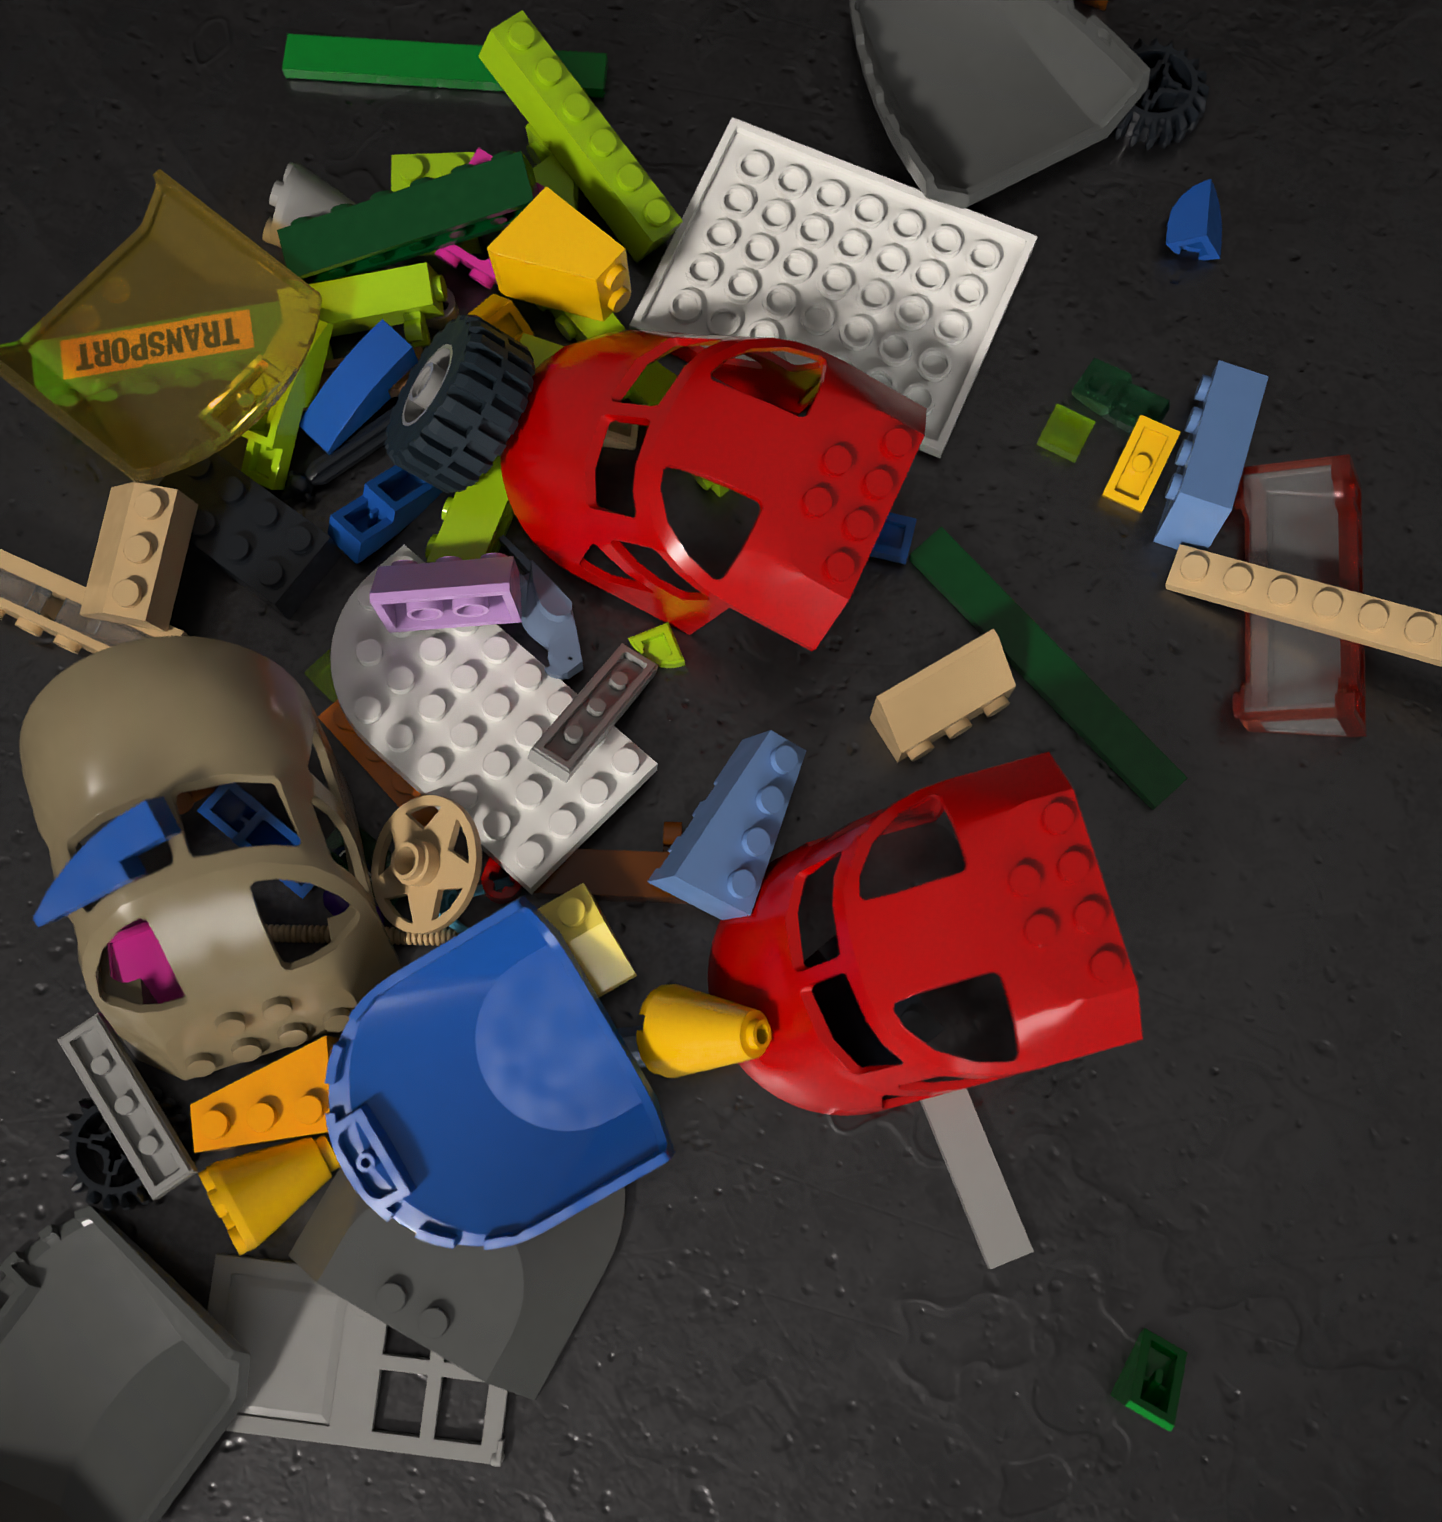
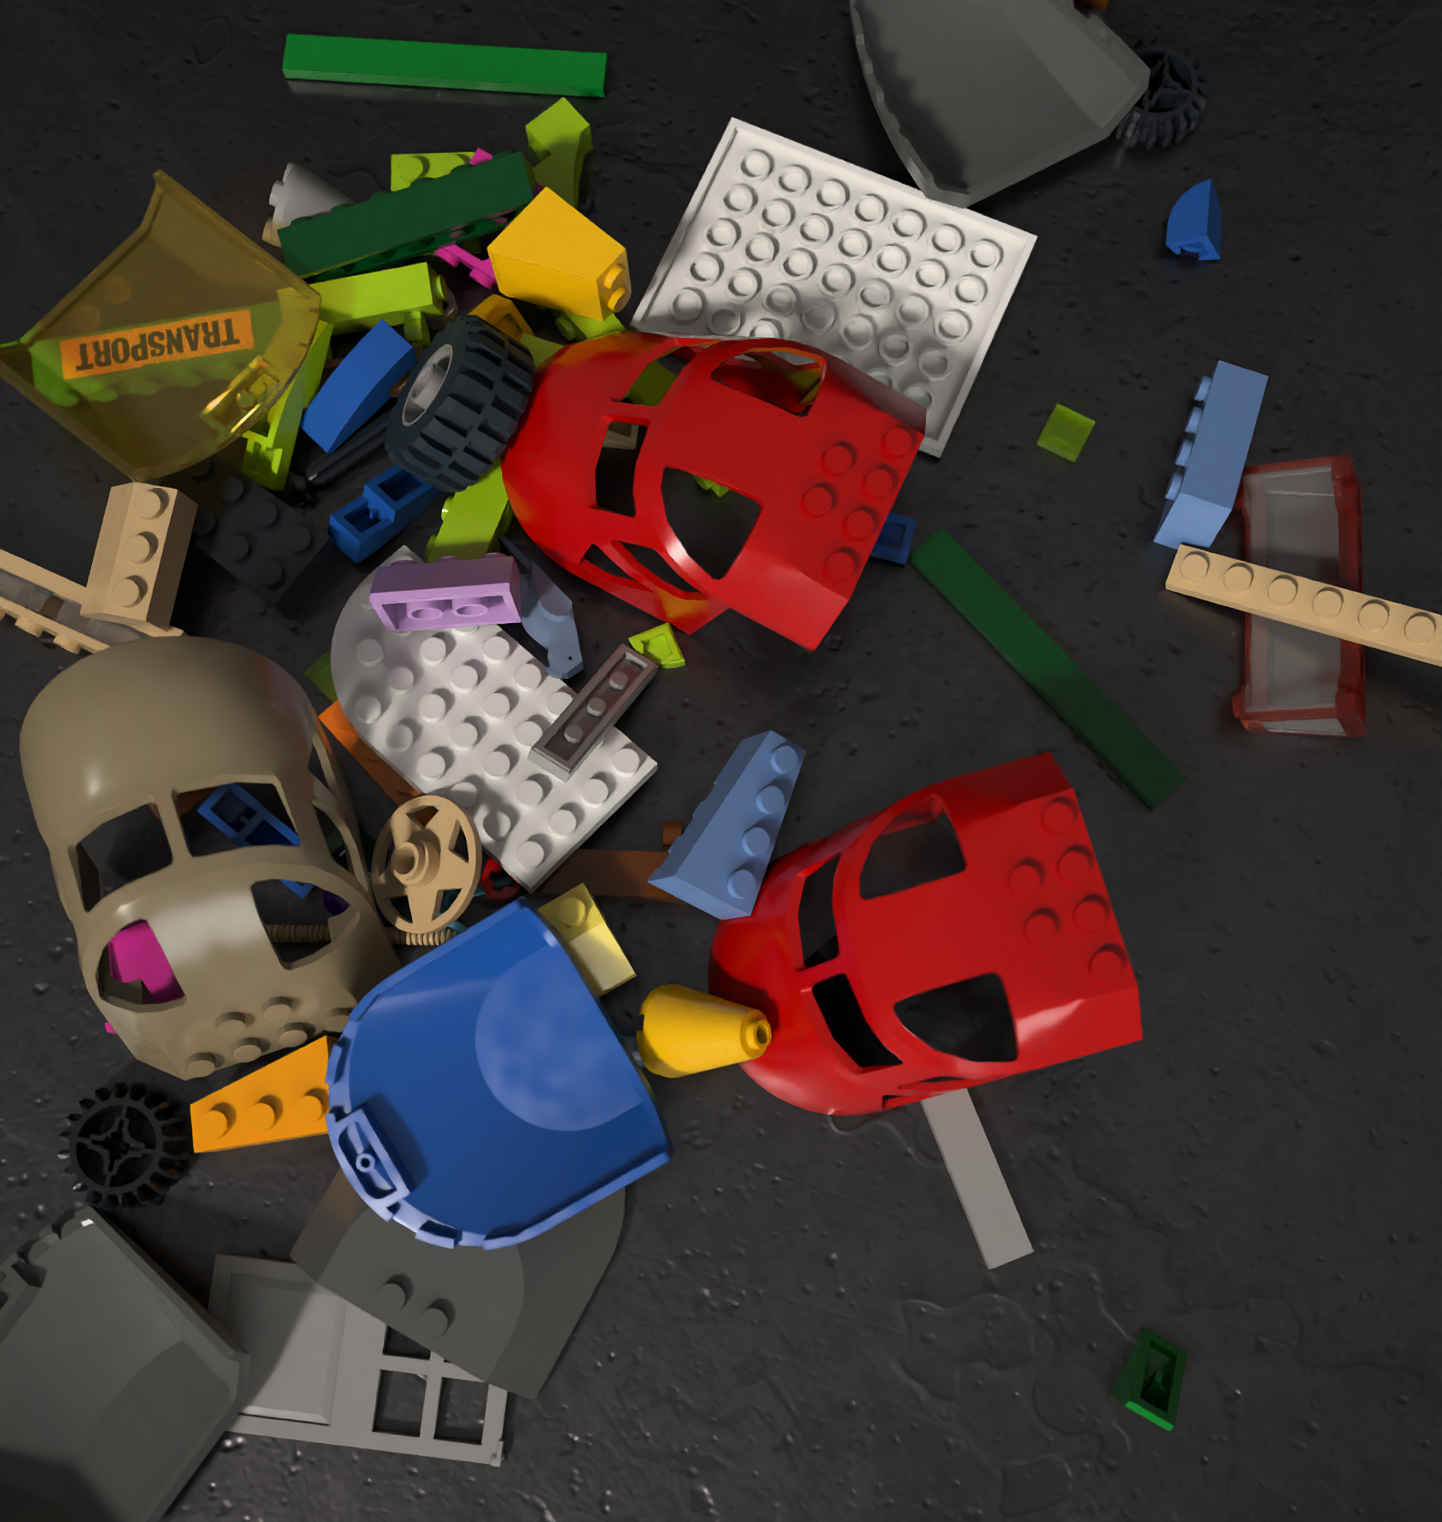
(108, 859): blue slope -> none
(128, 1106): light grey tile -> none
(267, 1186): yellow cone -> none
(579, 136): lime brick -> none
(944, 698): tan slope -> none
(1114, 397): clear green slope -> none
(1141, 463): yellow plate -> none

